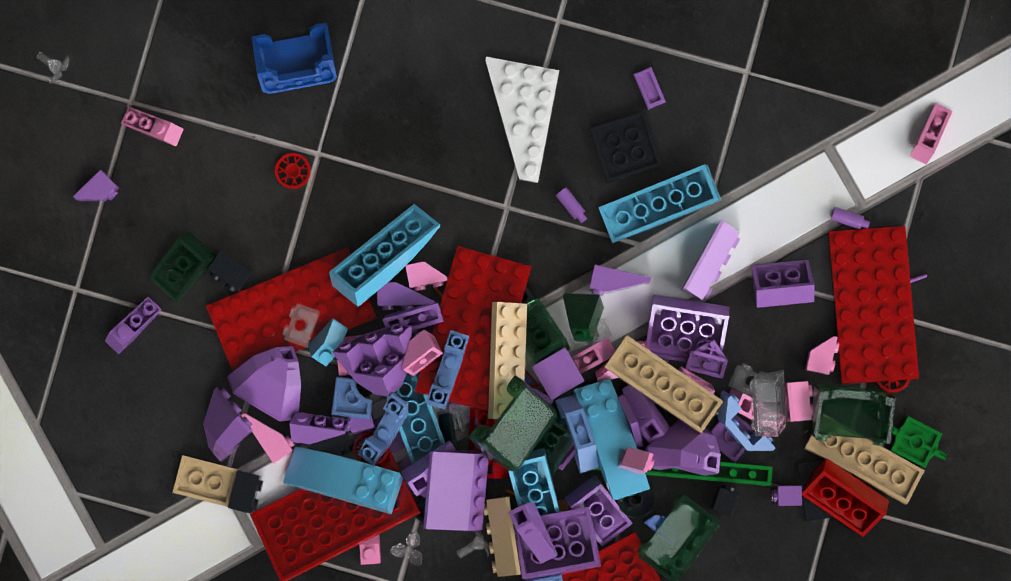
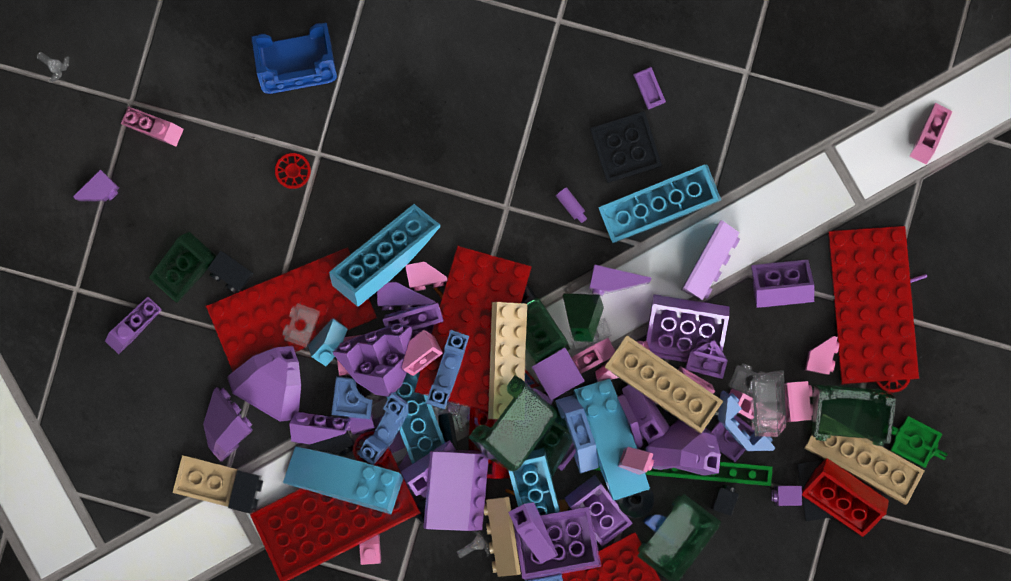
(272, 441): bright pink slope -> none
(400, 550): clear plant -> none
(525, 105): white wing -> none
(849, 218): medium lavender cylinder -> none

